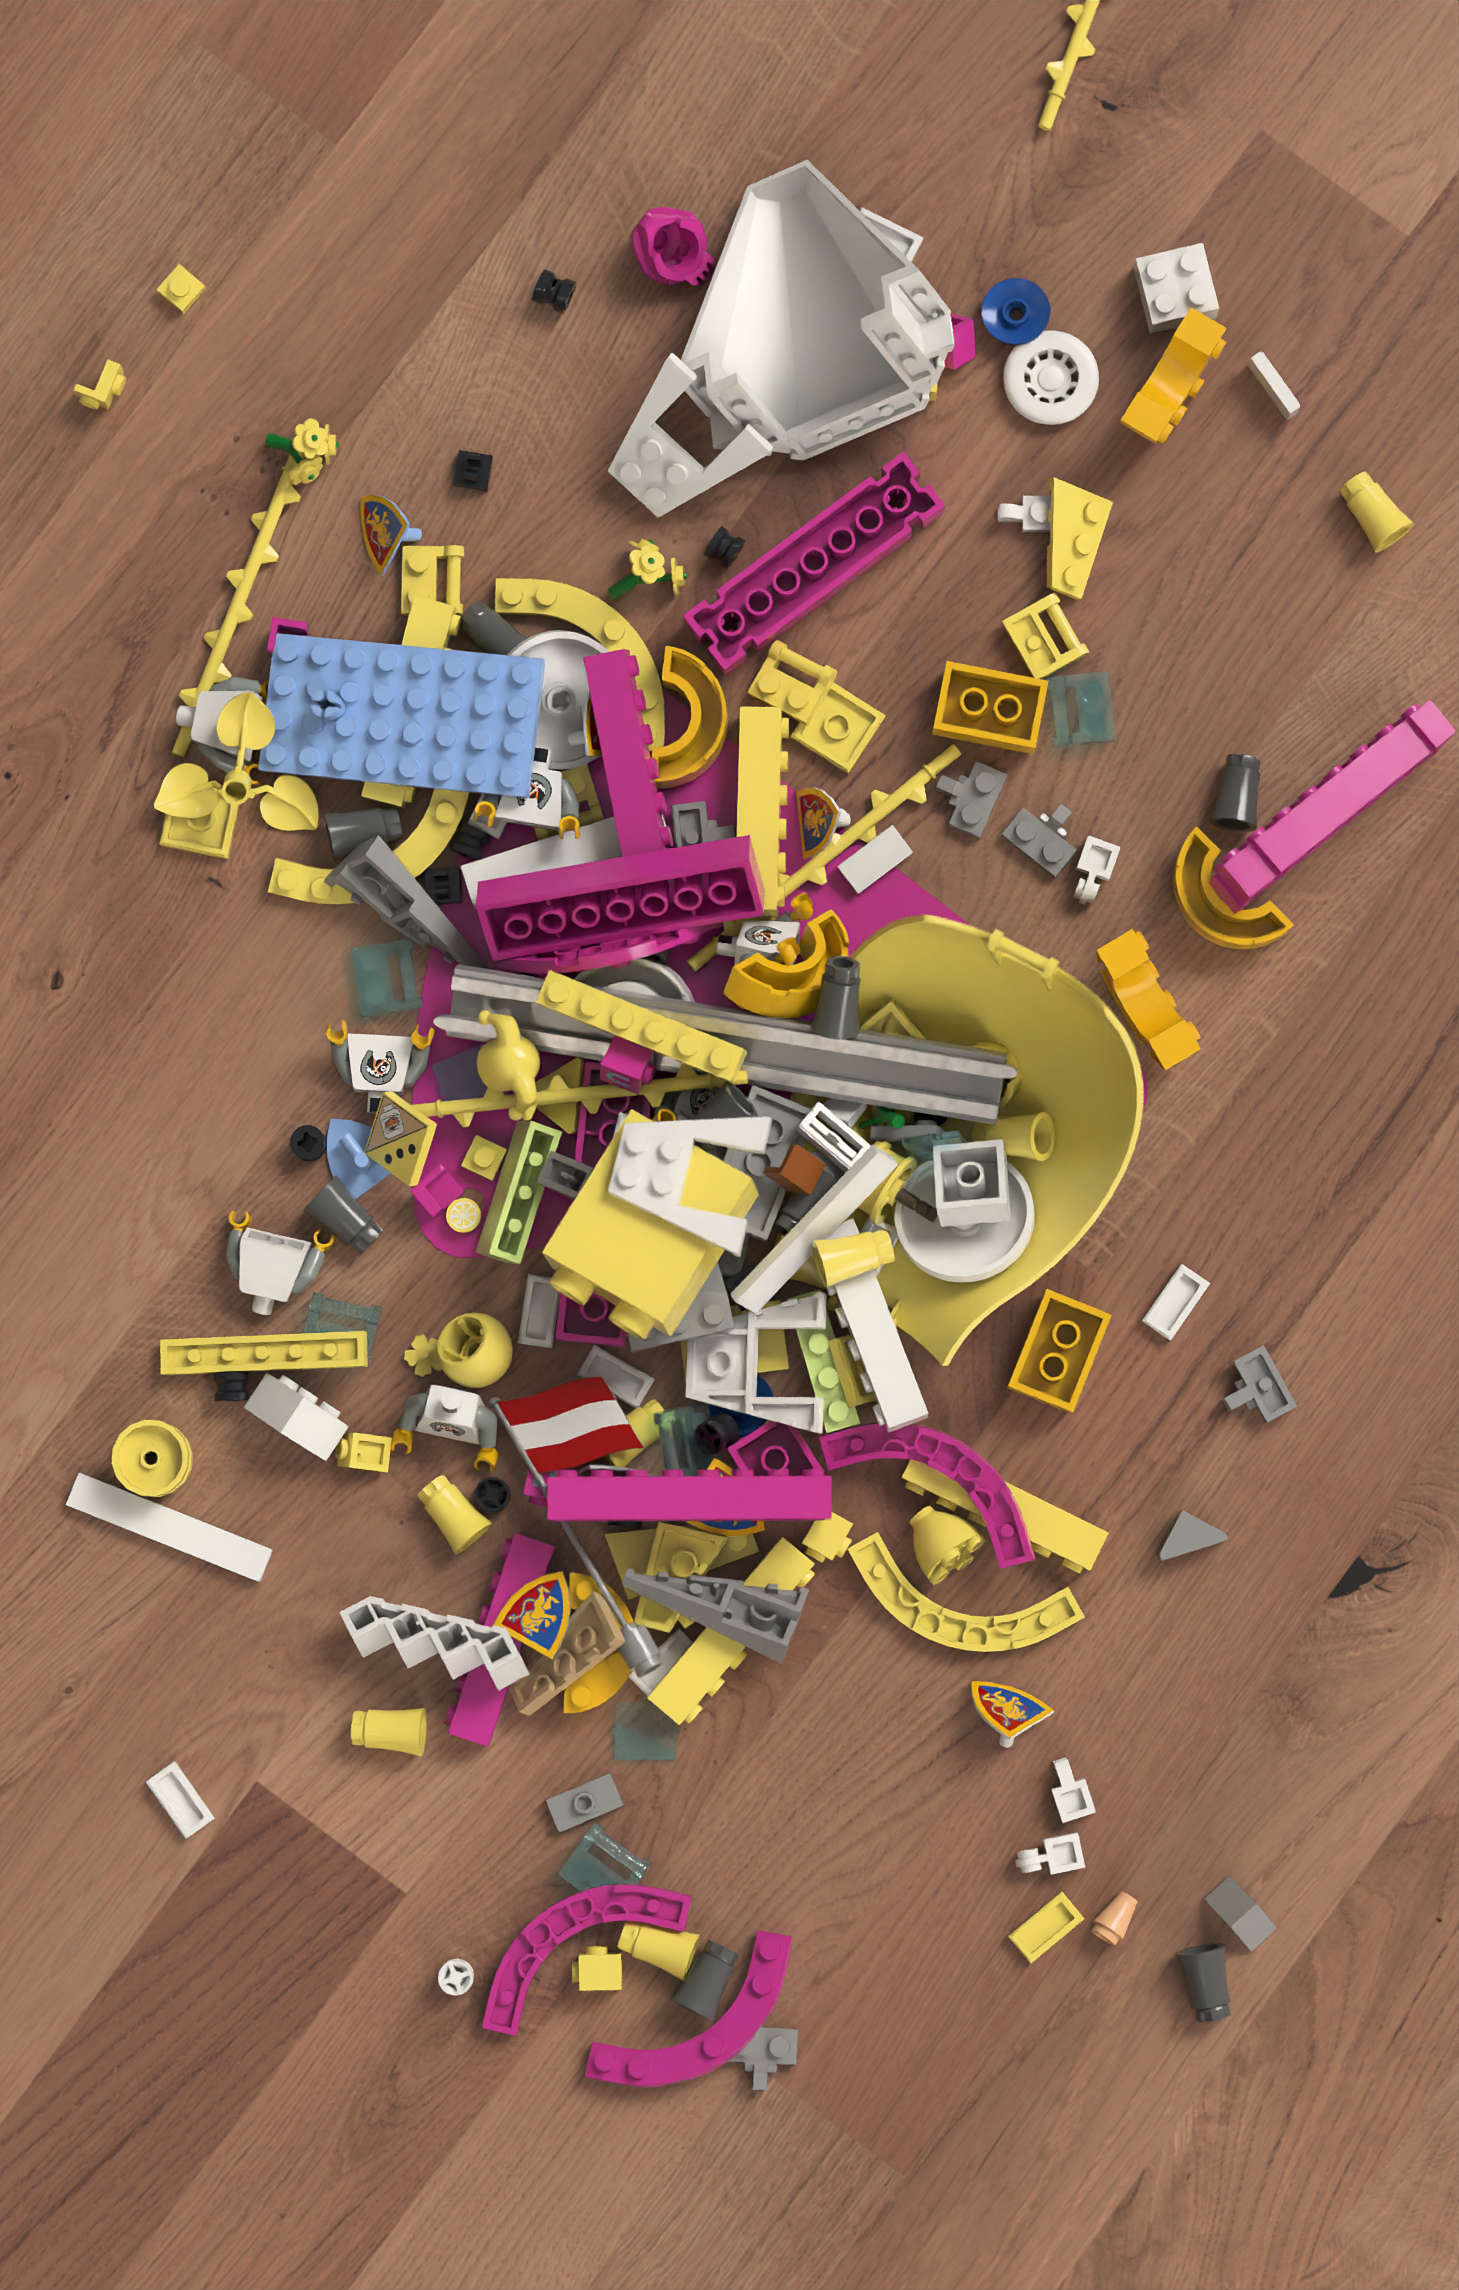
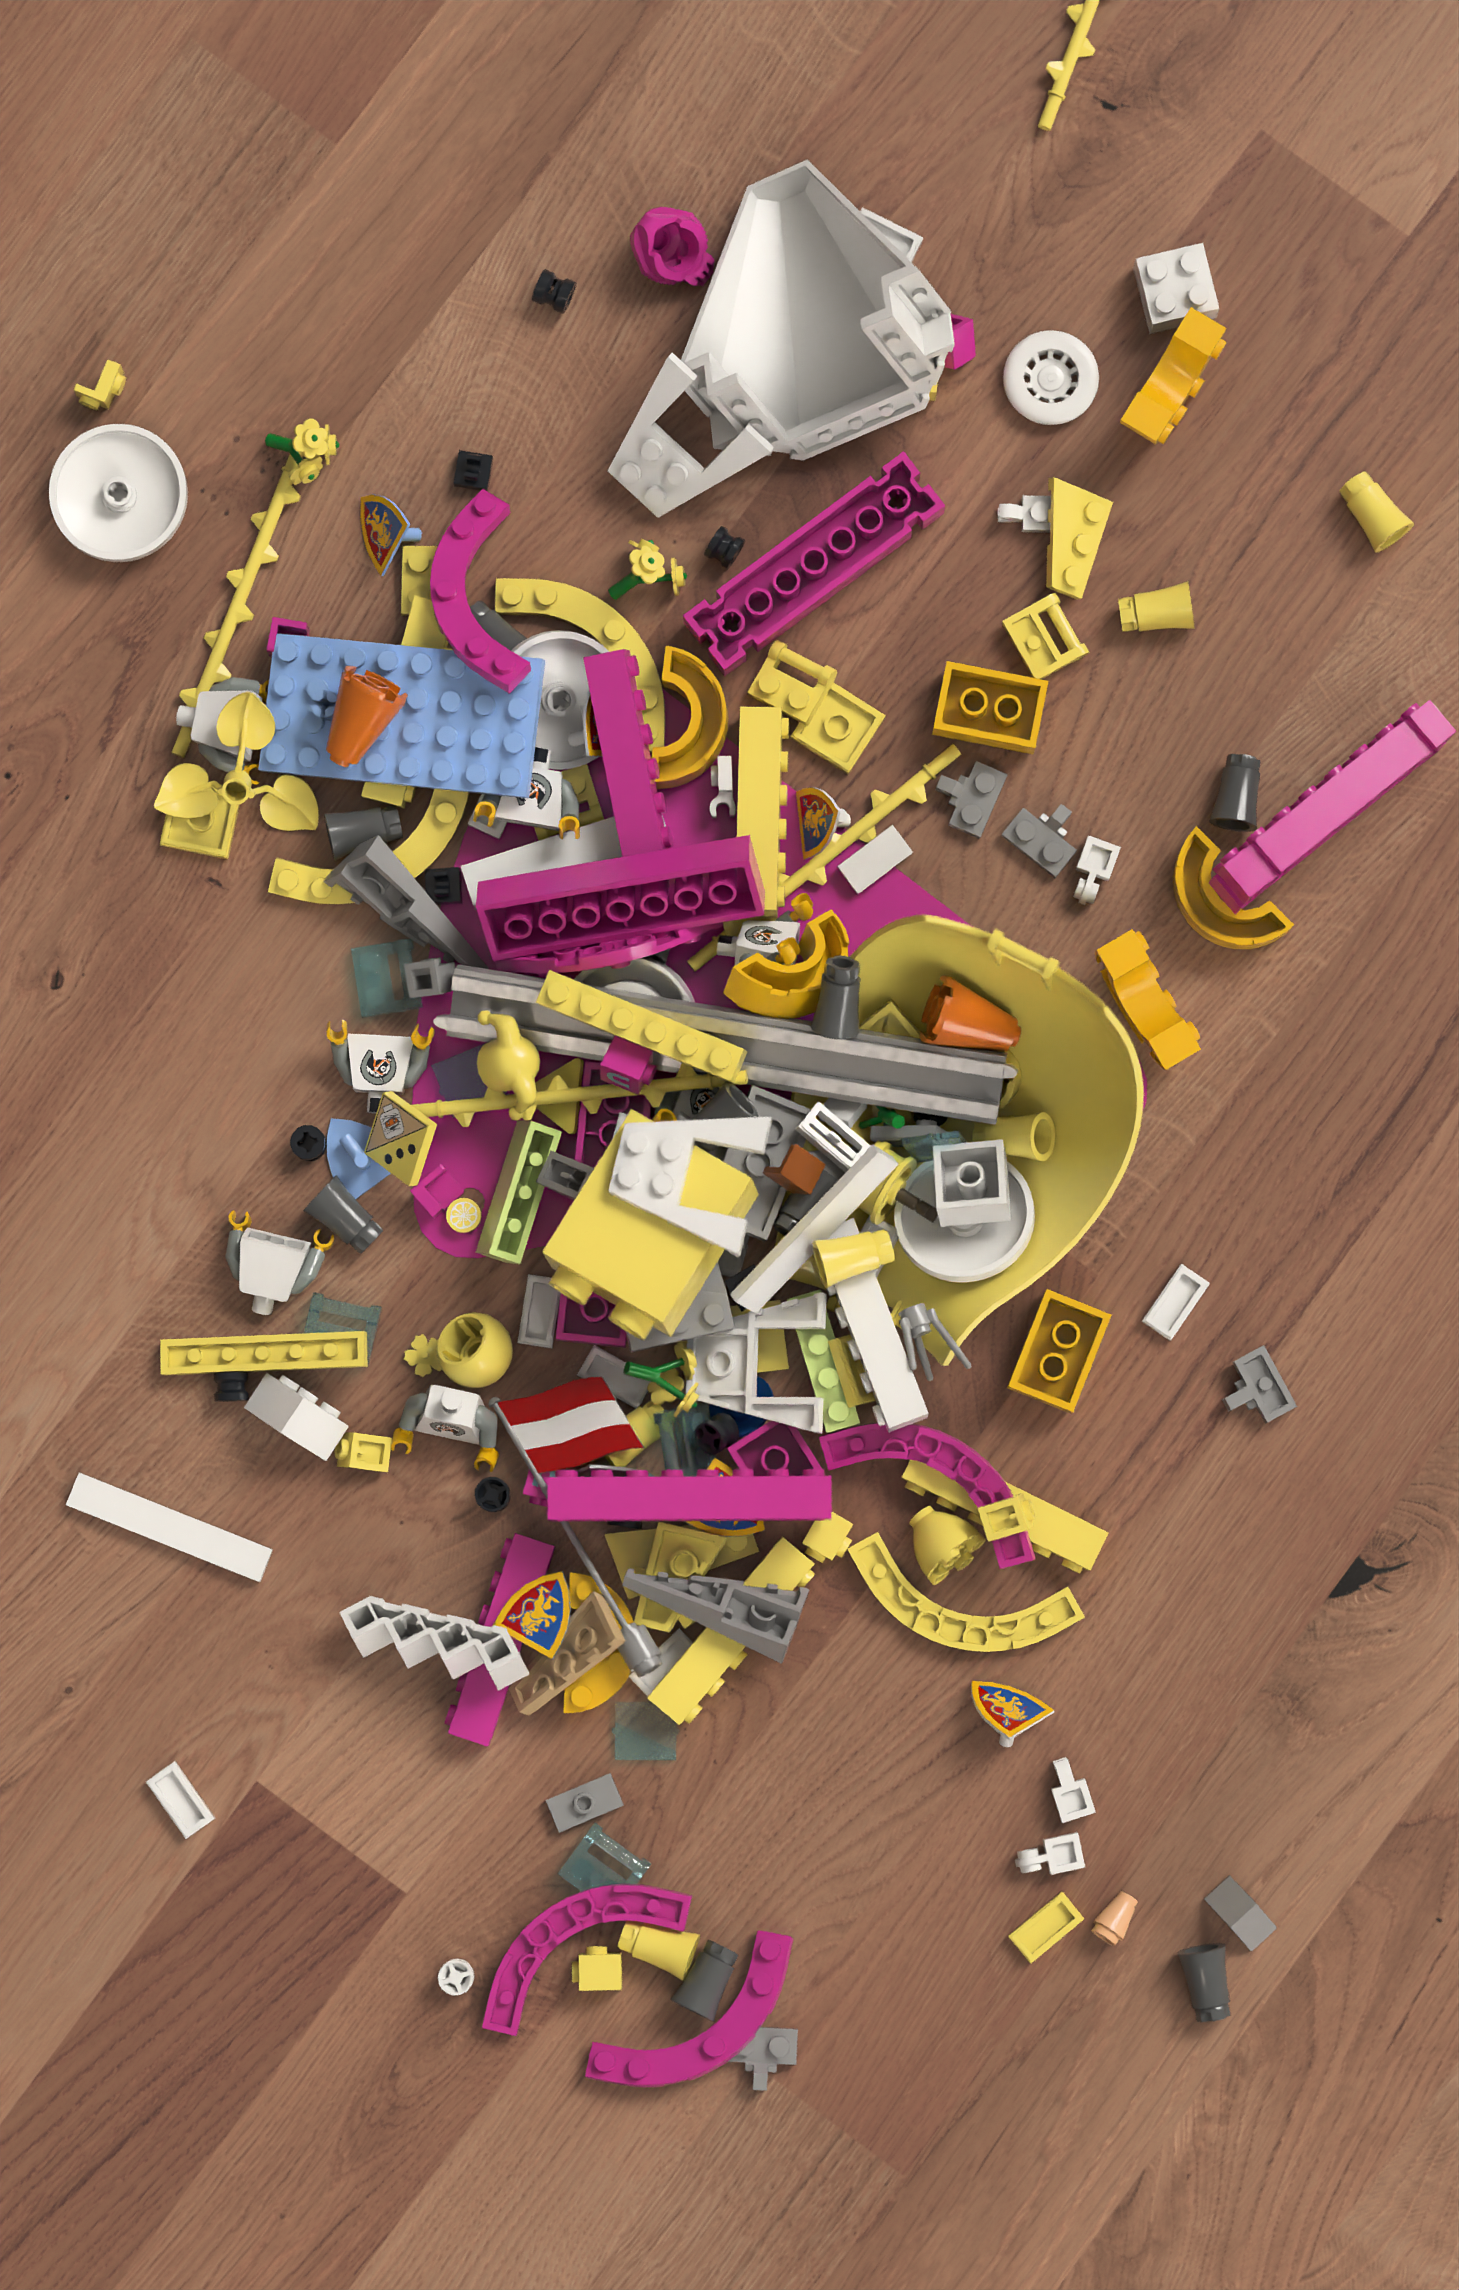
(118, 493): none -> white dish
(173, 1461): light yellow wheel -> none
(181, 289): light yellow plate -> none
(361, 714): none -> orange cone
(391, 1730): light yellow plant -> none
(429, 977): none -> light grey brick
(449, 597): none -> dark pink plate
(453, 1514): light yellow plant -> none
(470, 842): black wheel -> none
(484, 1158): light yellow plate -> none
(664, 1379): none -> light yellow plant
(693, 827): light grey hinge -> none
(722, 777): none -> white plate
(916, 1322): none -> light grey plant
(966, 1019): none -> orange cone
(1007, 1517): none -> light yellow bracket
(1011, 296): blue dish -> none
(1092, 705): clear light blue plate -> none
(1158, 609): none -> light yellow plant
(1189, 1535): light grey slope -> none
(1274, 385): white tile -> none

